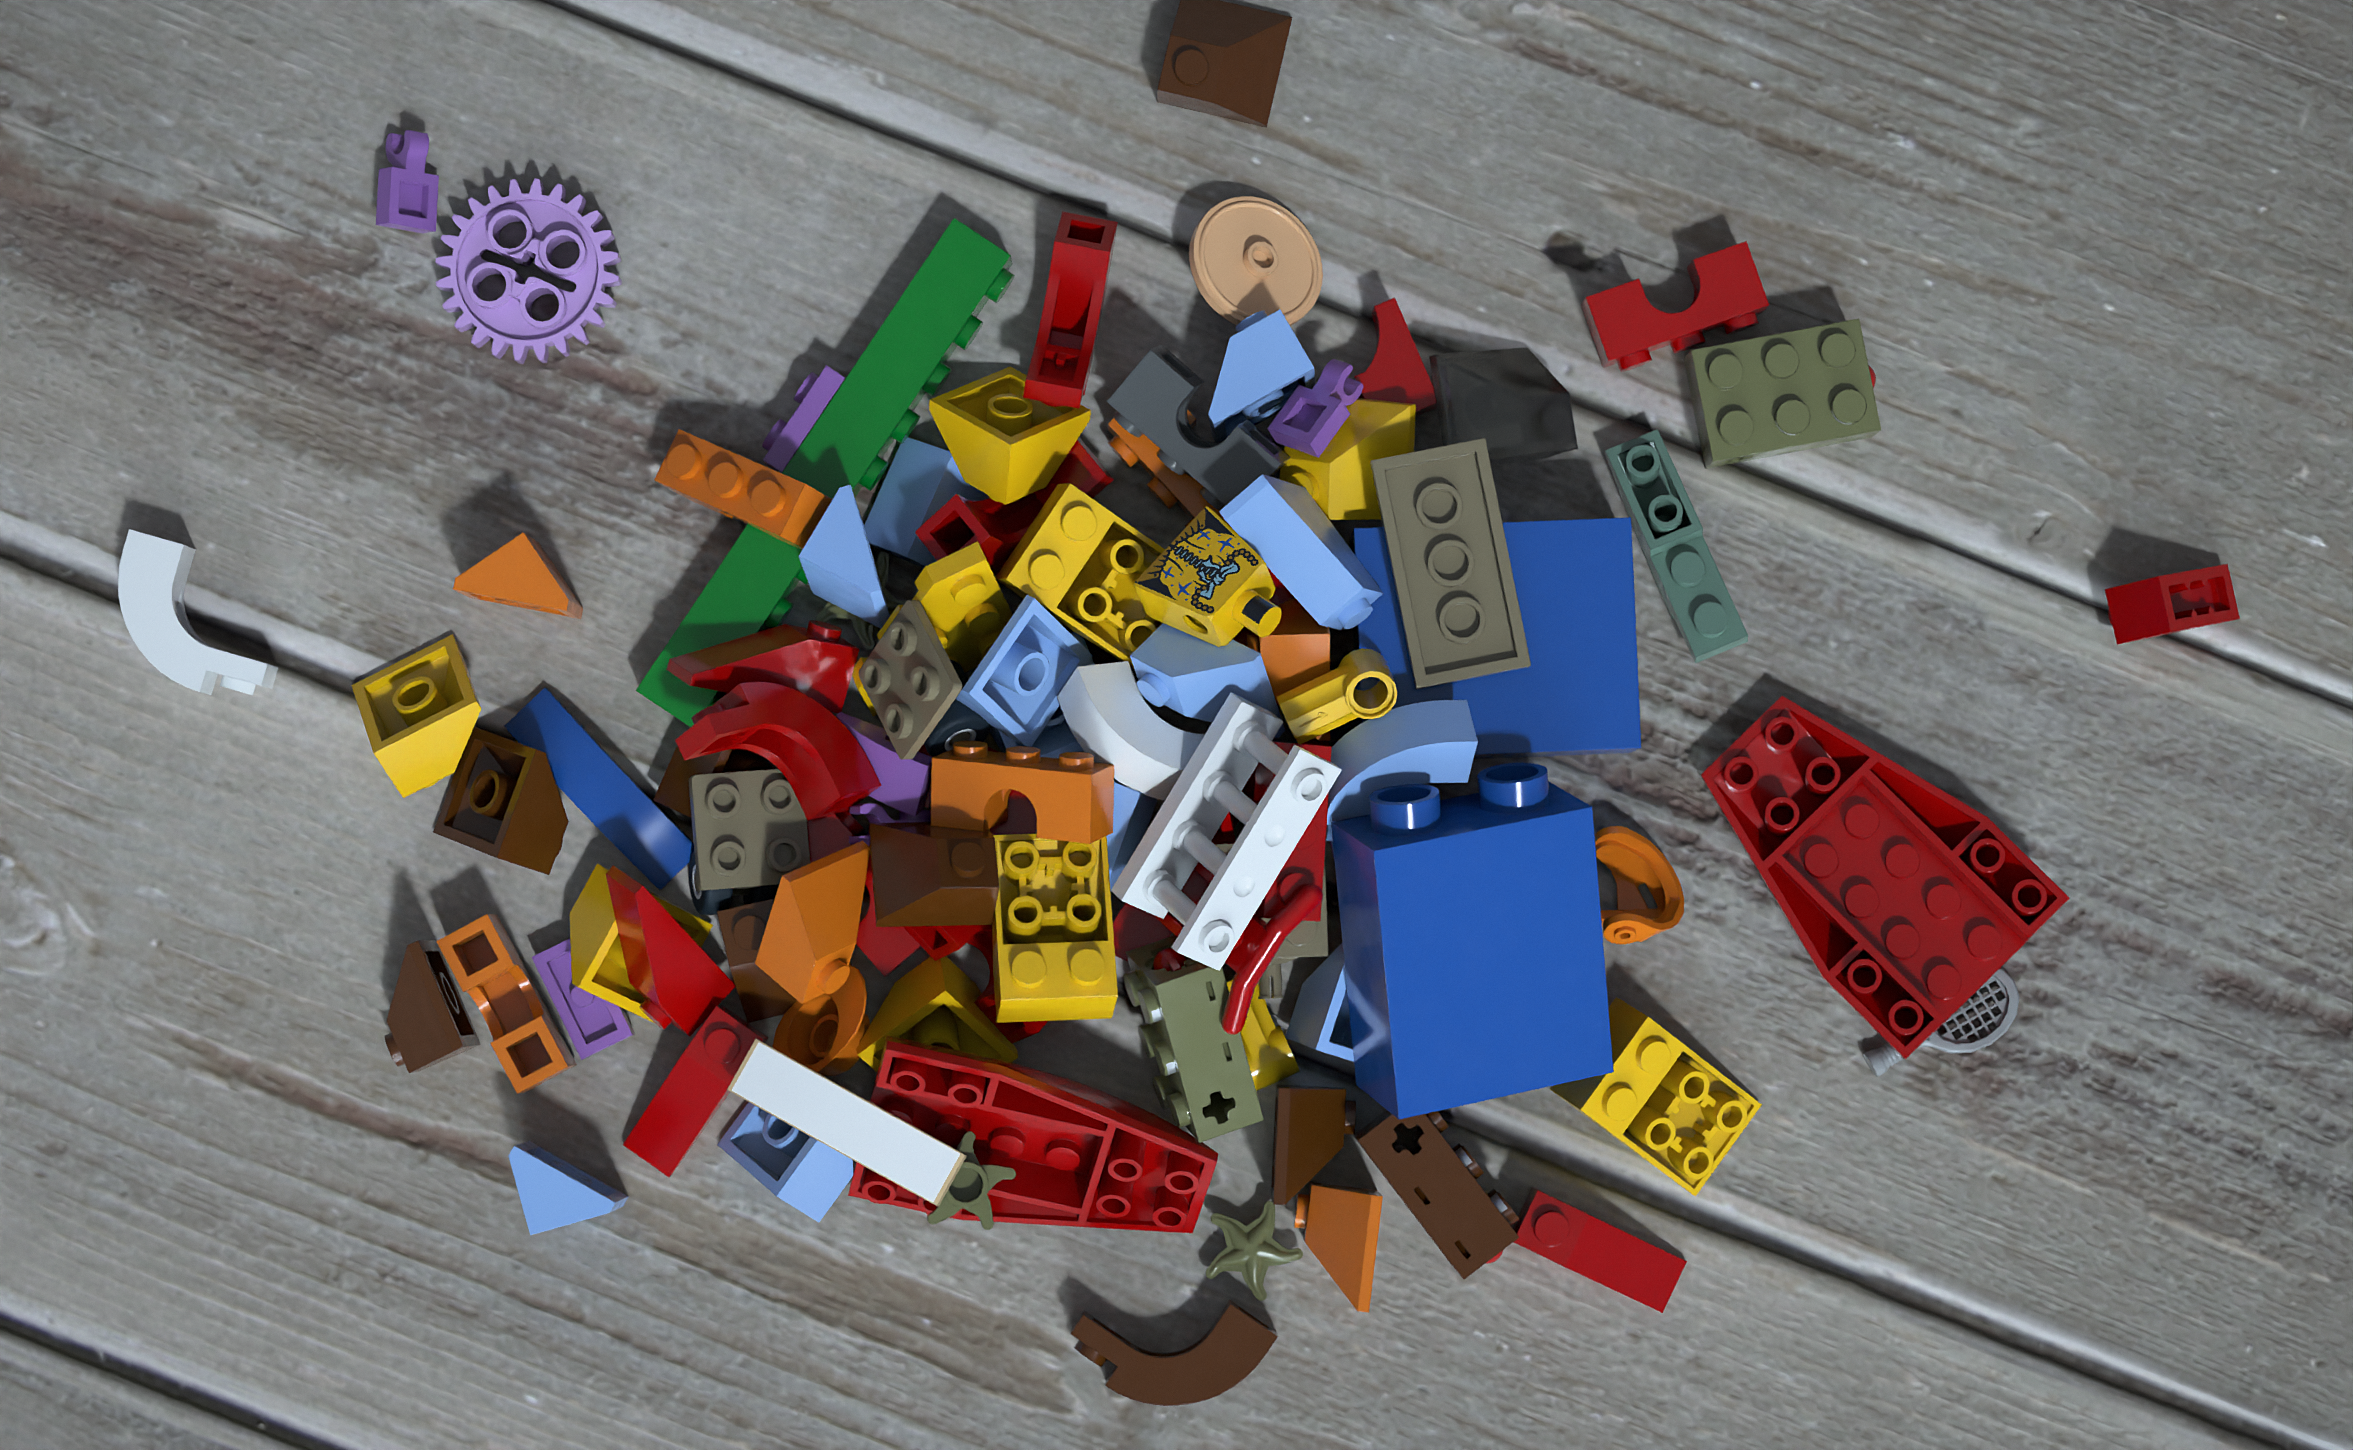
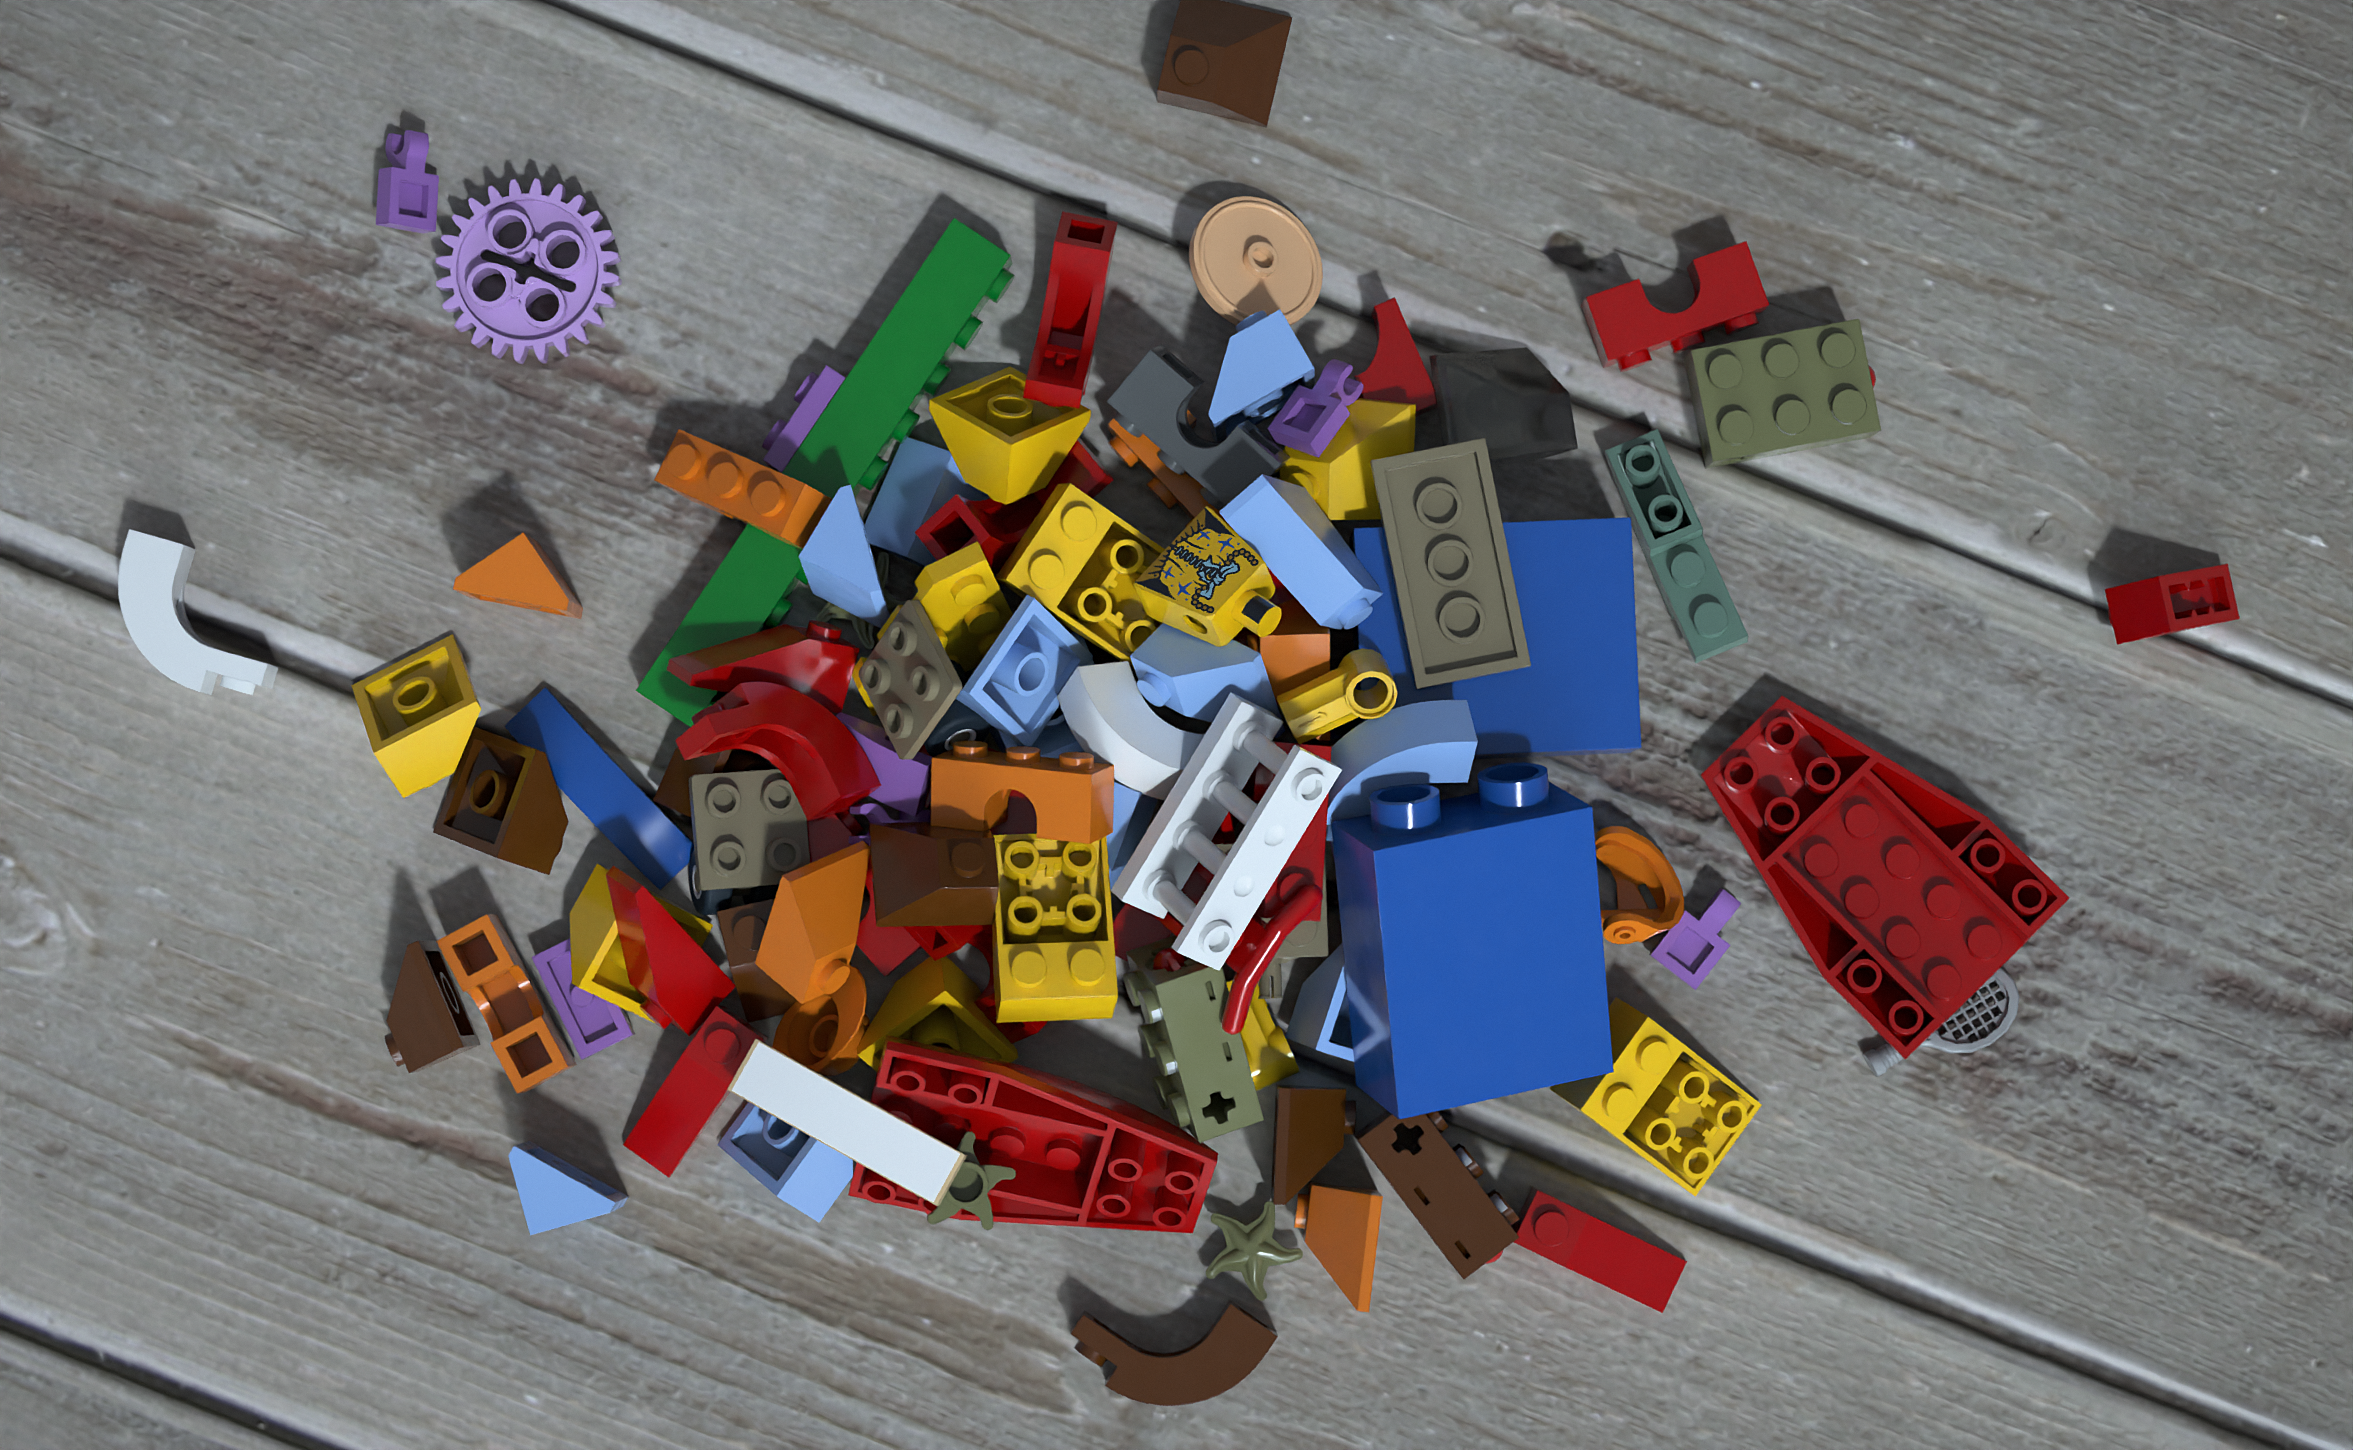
(1693, 944): none -> medium lavender plate

